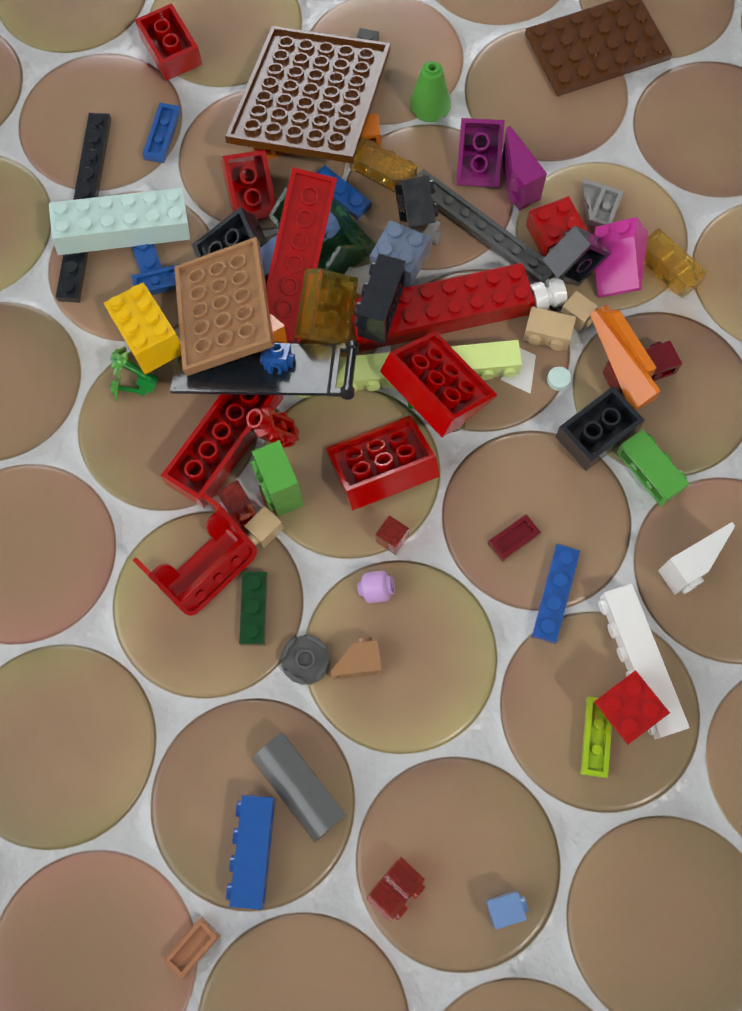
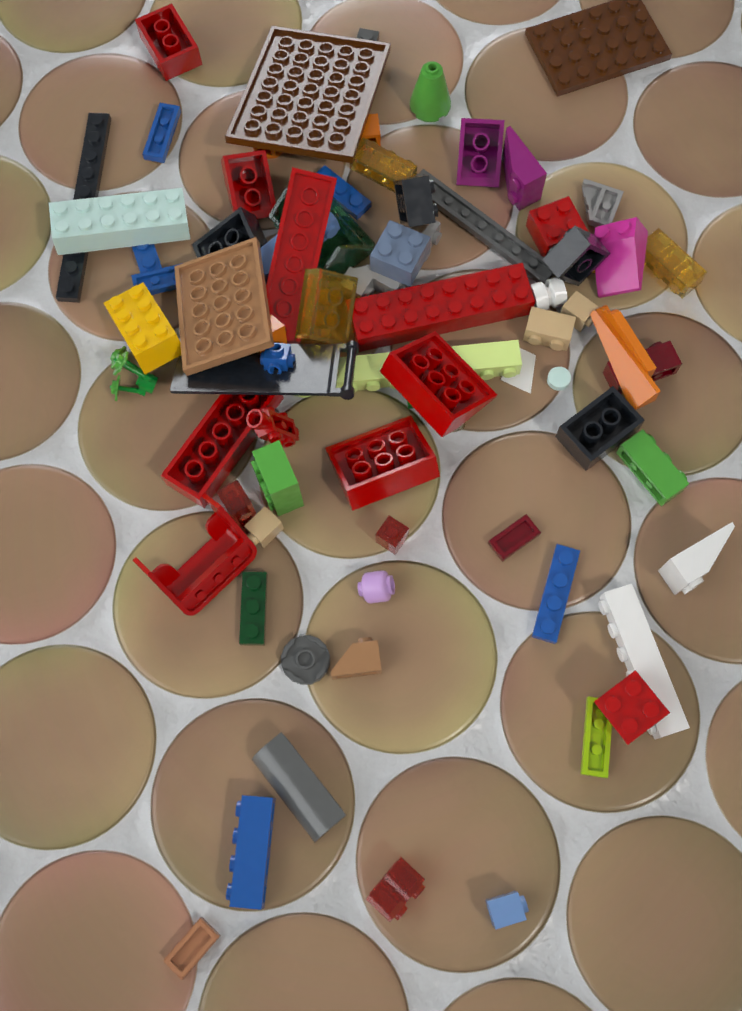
(380, 298): black brick -> none

